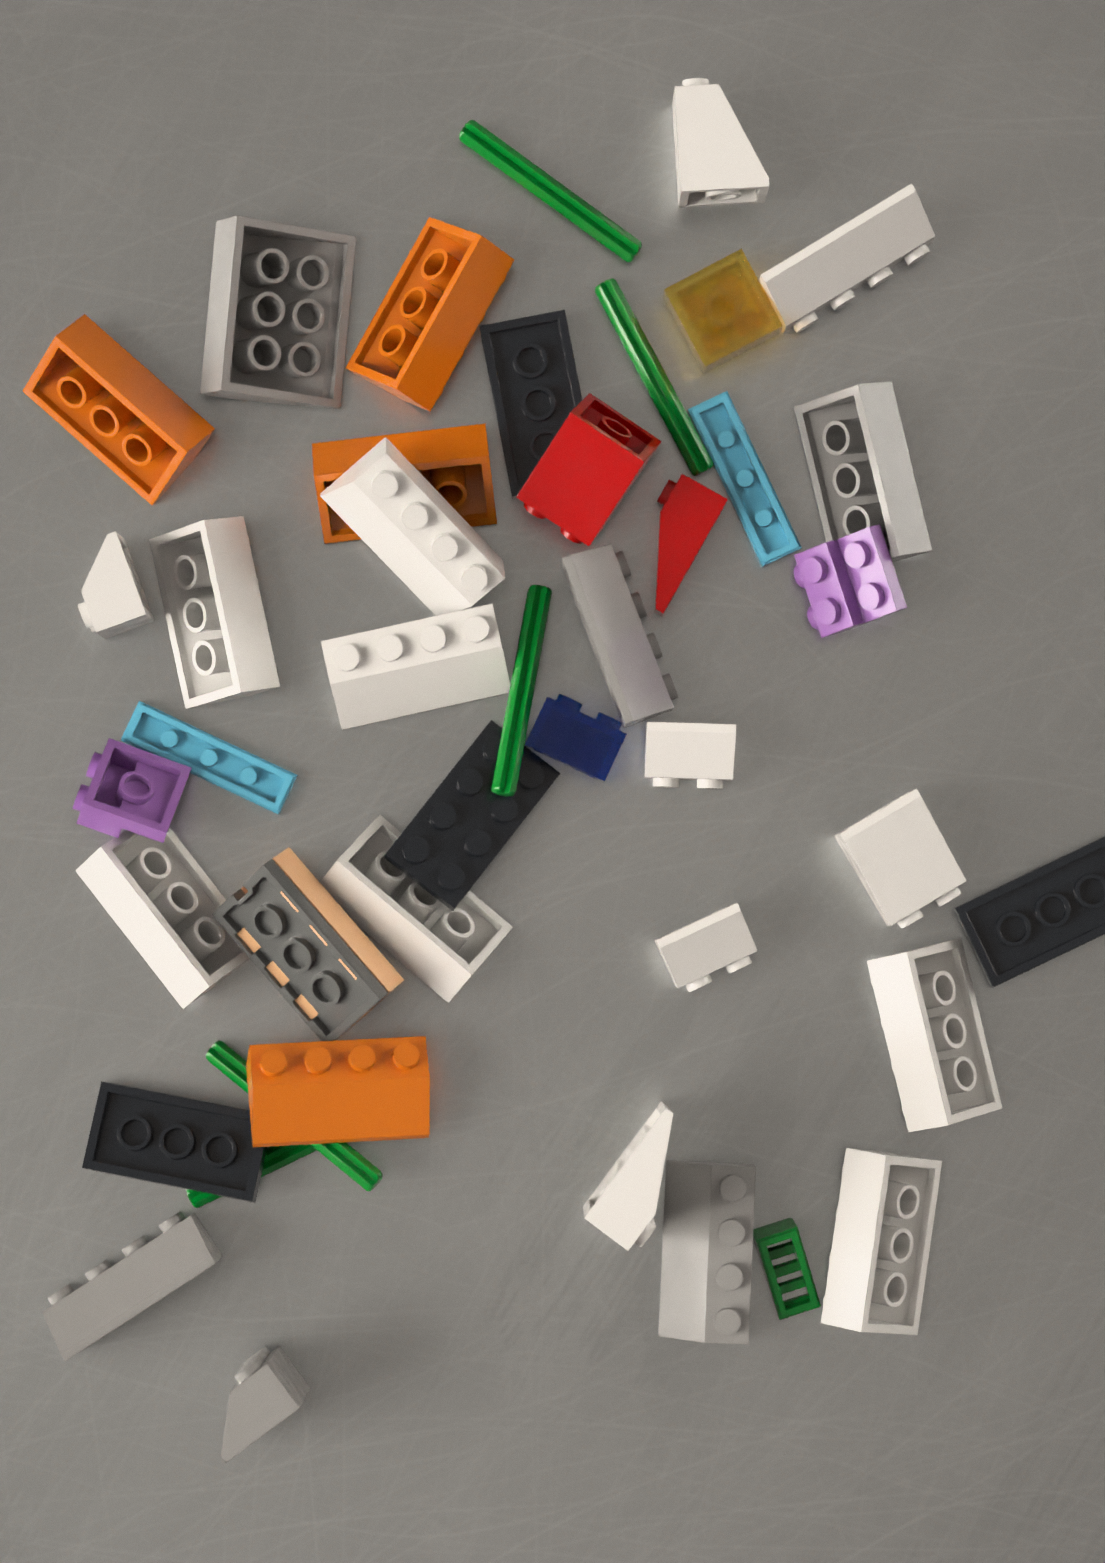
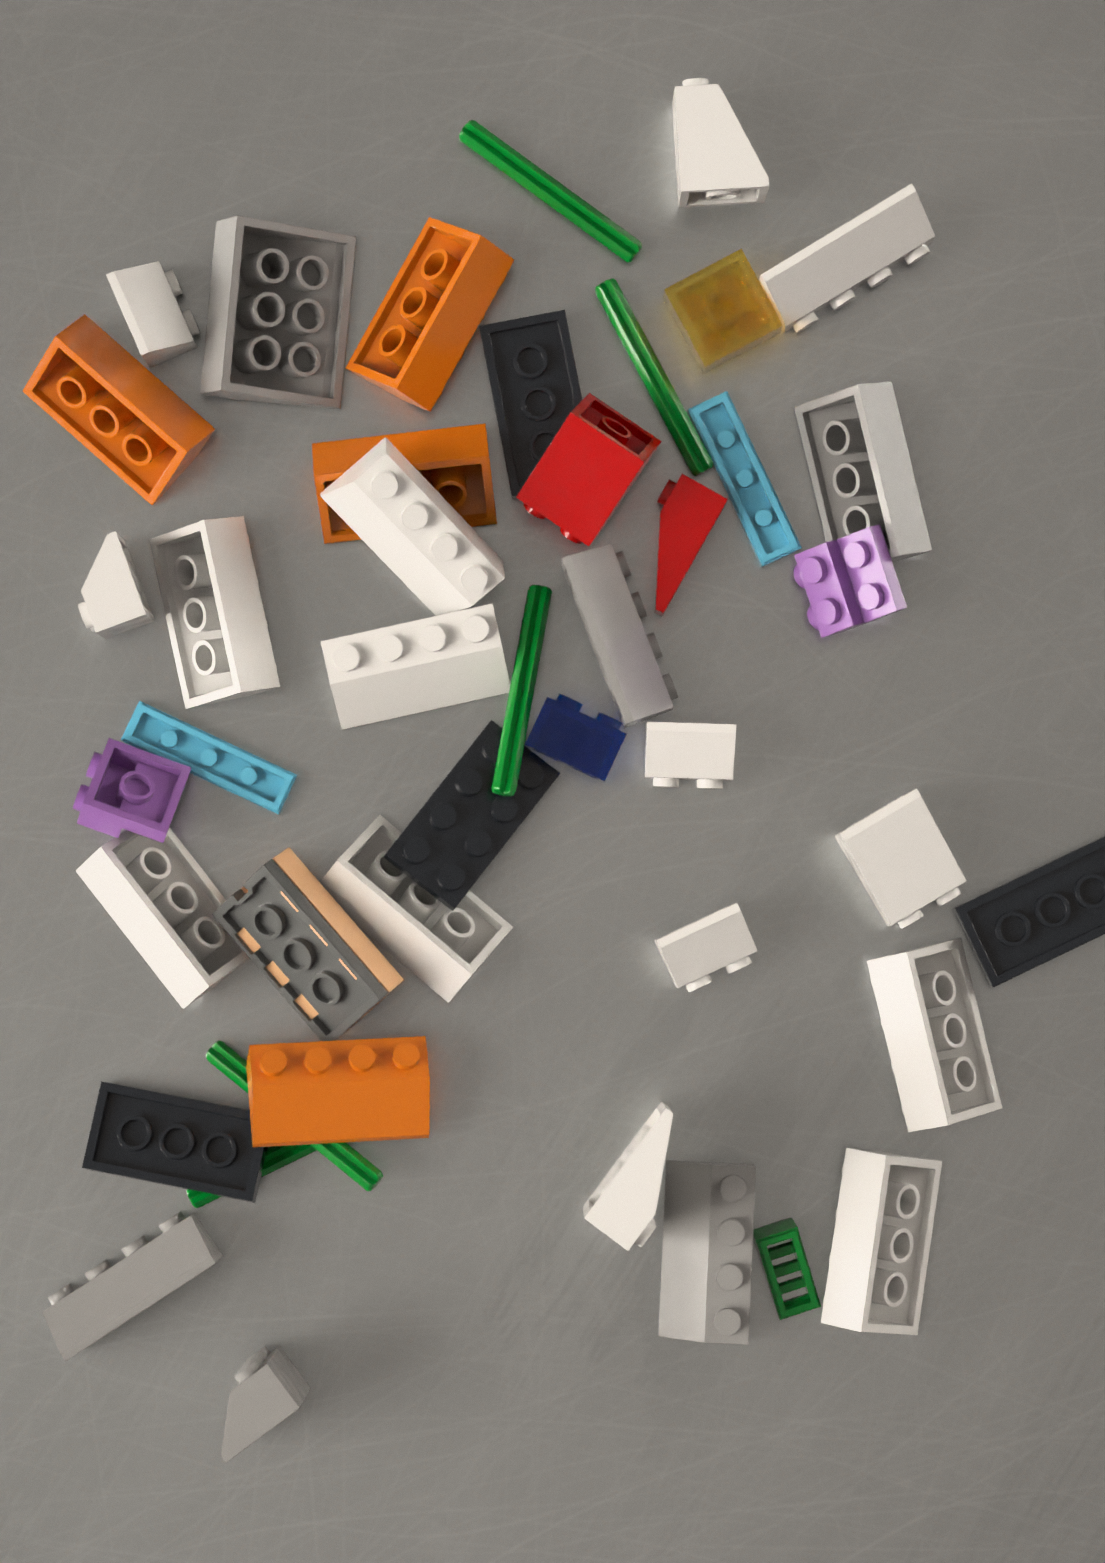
(153, 312): none -> white slope

